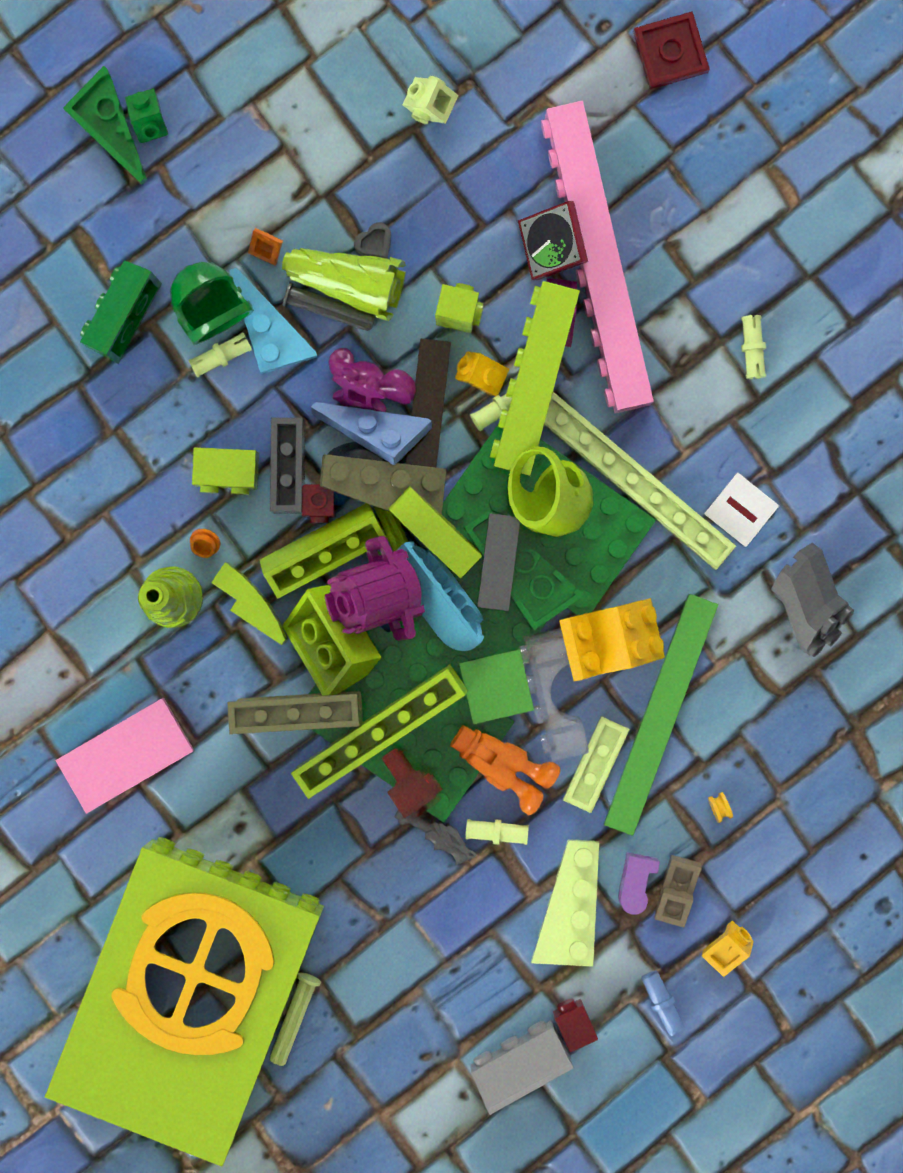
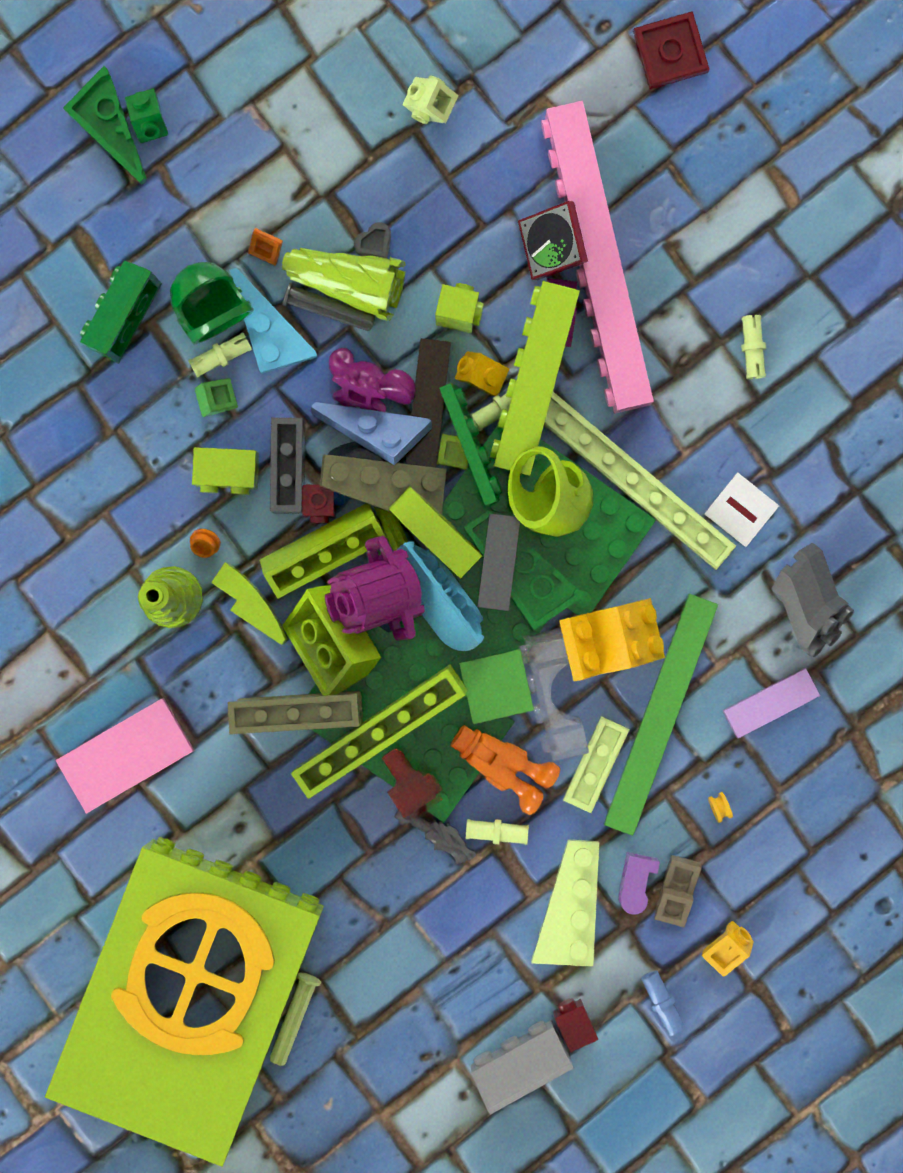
(215, 397): none -> bright green slope
(451, 453): none -> lime tile
(467, 433): none -> green wing
(771, 703): none -> lavender tile

